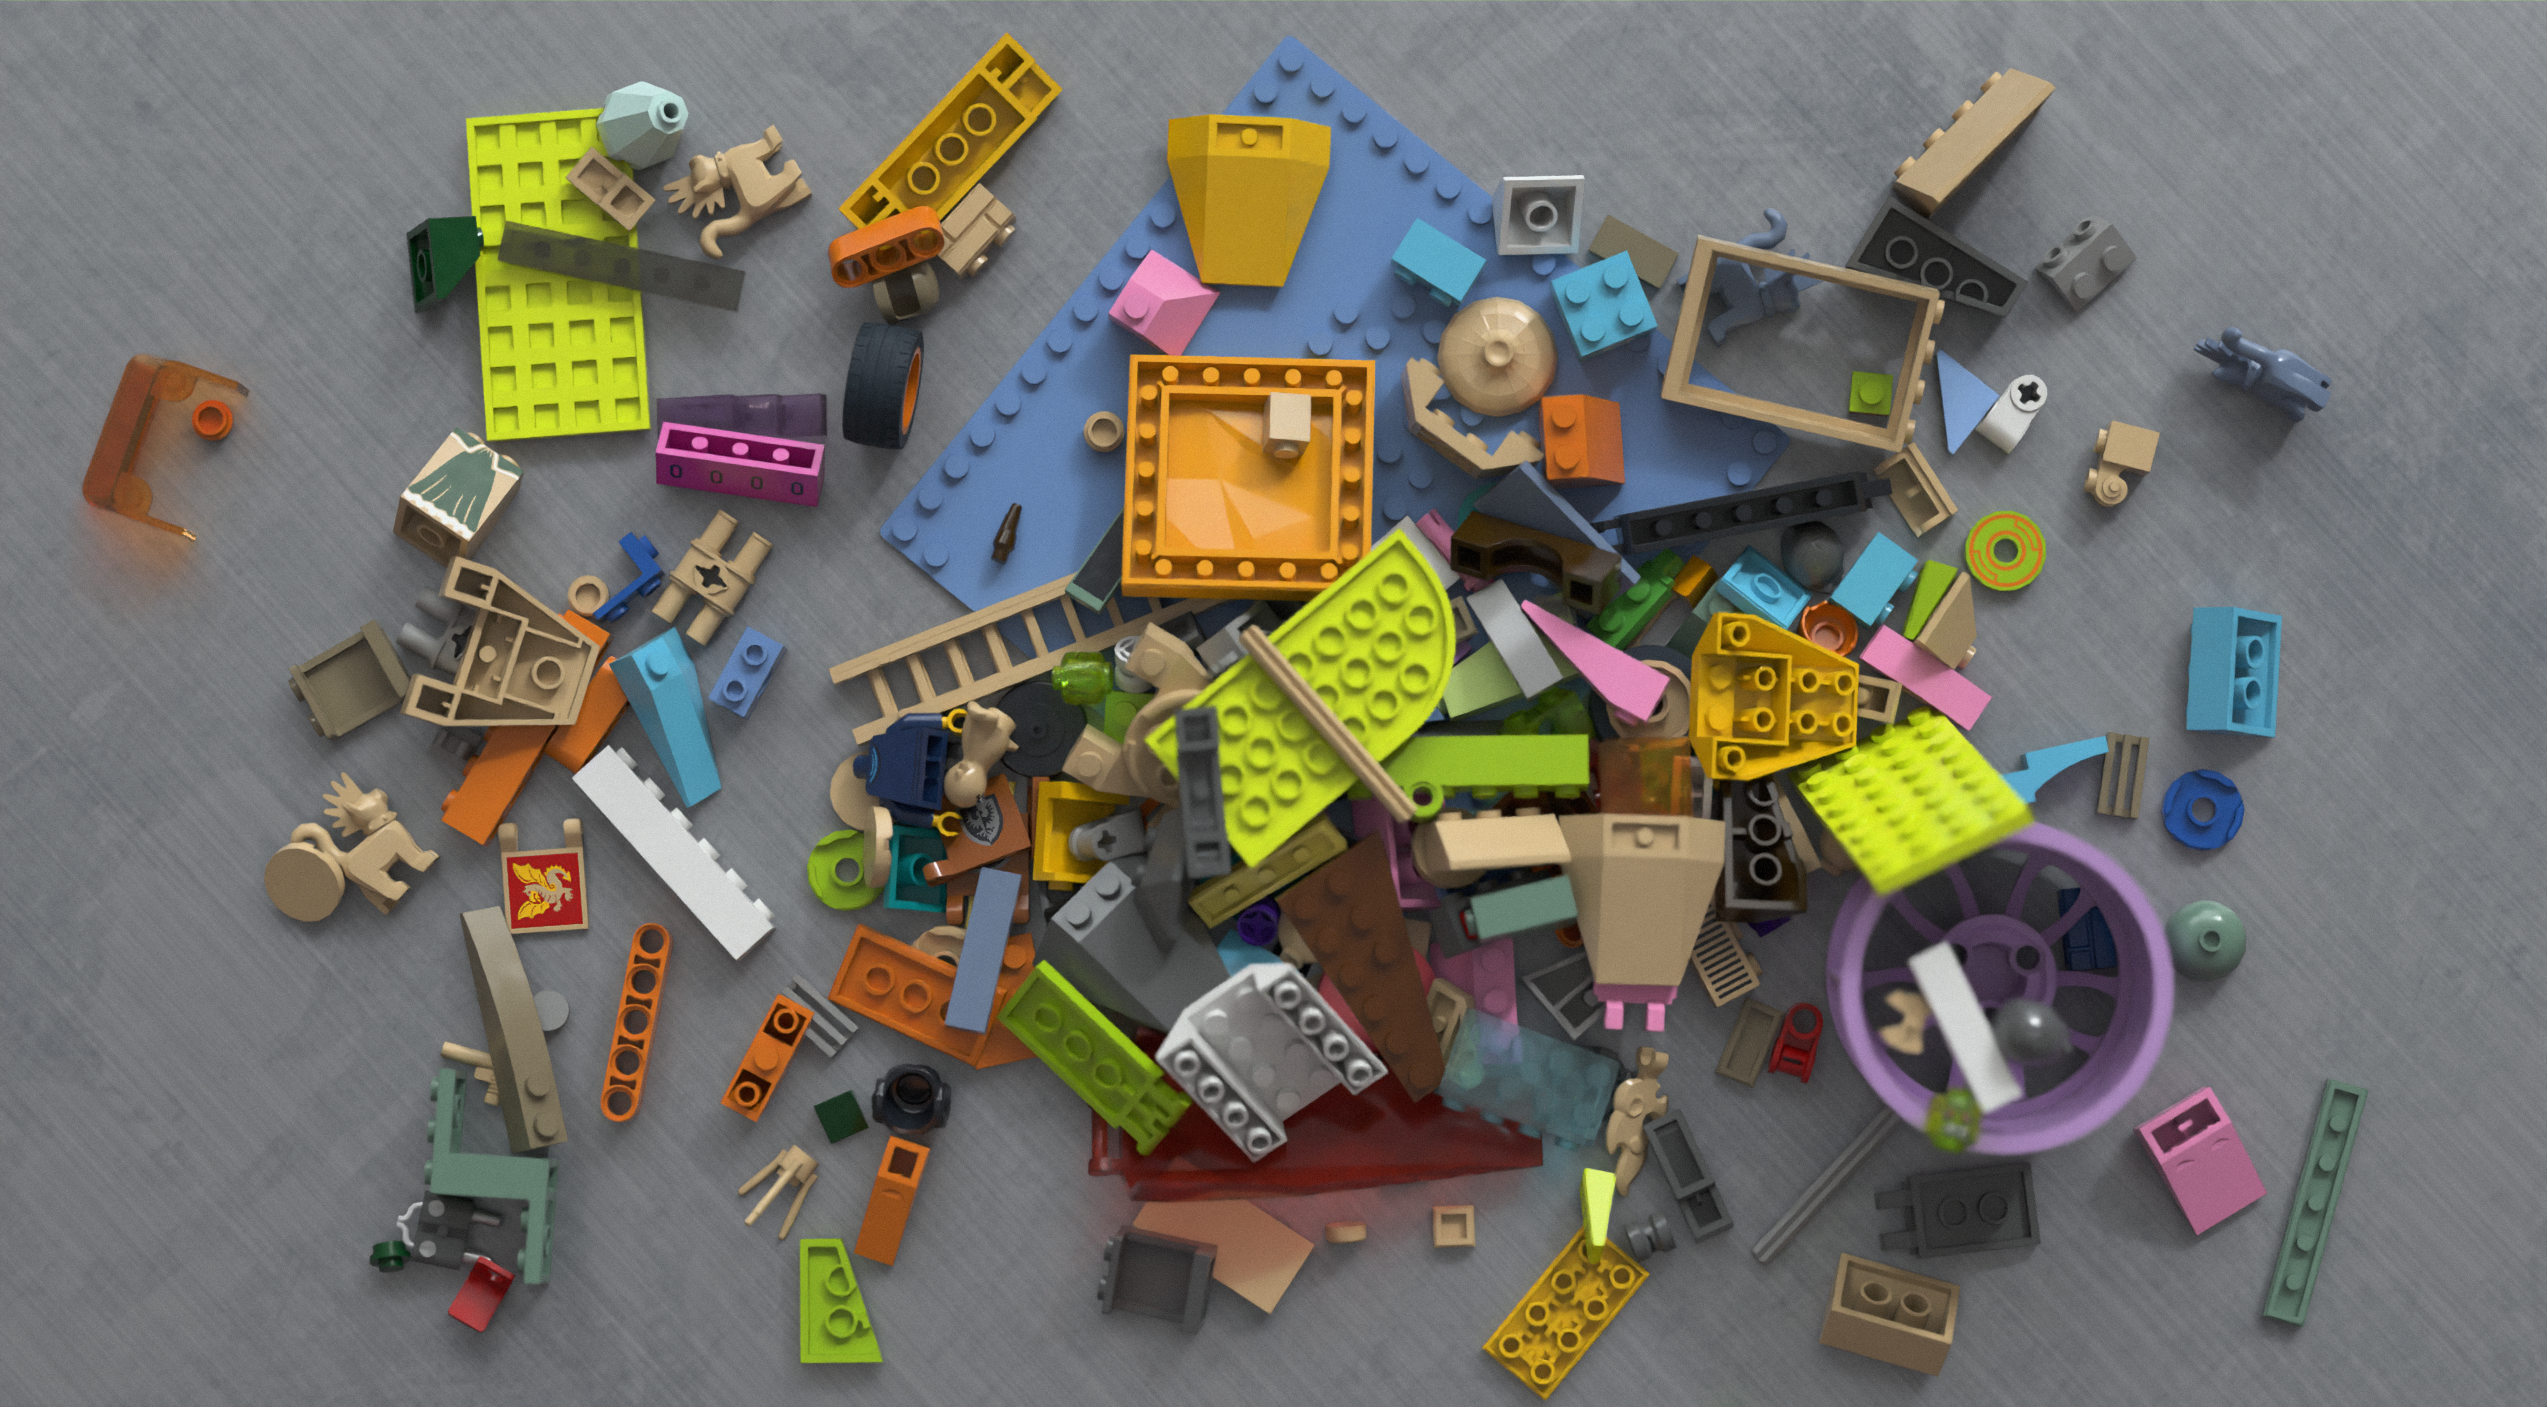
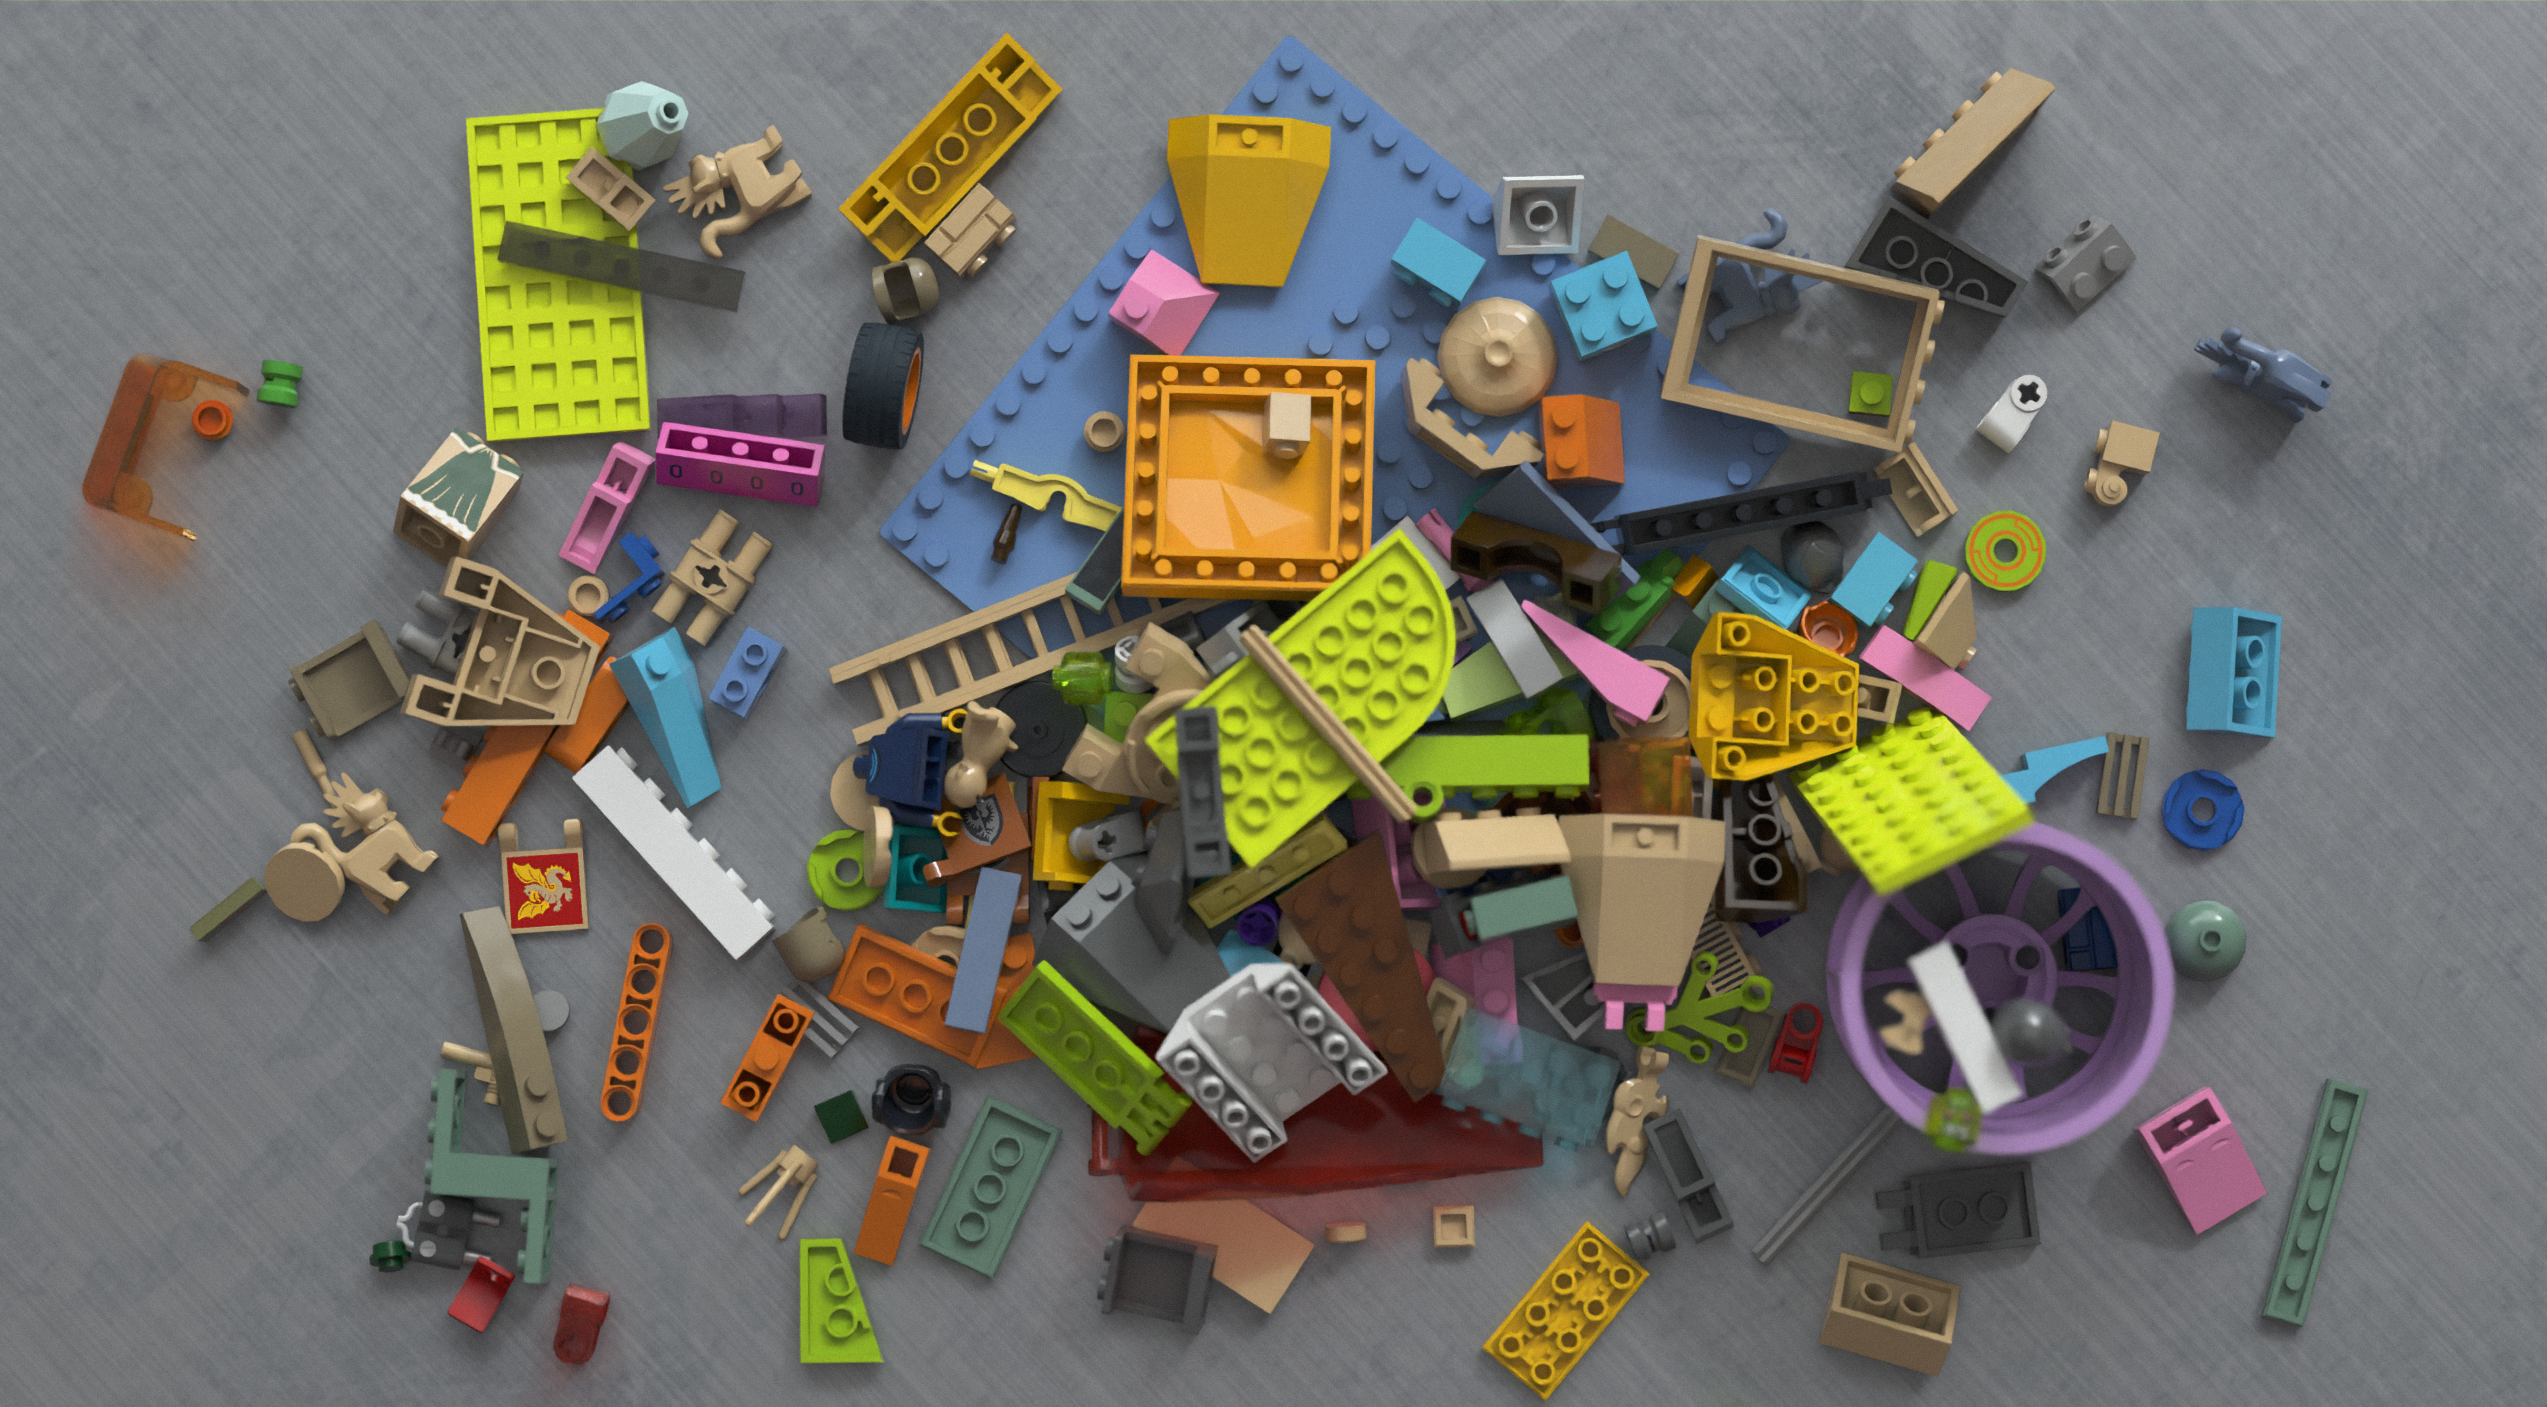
(228, 909): none -> olive tile
(279, 384): none -> bright green wheel
(313, 761): none -> tan piece
(440, 256): dark green slope -> none
(581, 1314): none -> clear red piece
(607, 506): none -> bright pink slope
(810, 947): none -> dark tan helmet
(905, 250): orange beam -> none
(990, 1187): none -> sand green tile
(1037, 492): none -> light yellow piece
(1596, 1198): neon yellow slope -> none
(1695, 1014): none -> lime plant
(1962, 400): light blue tile -> none

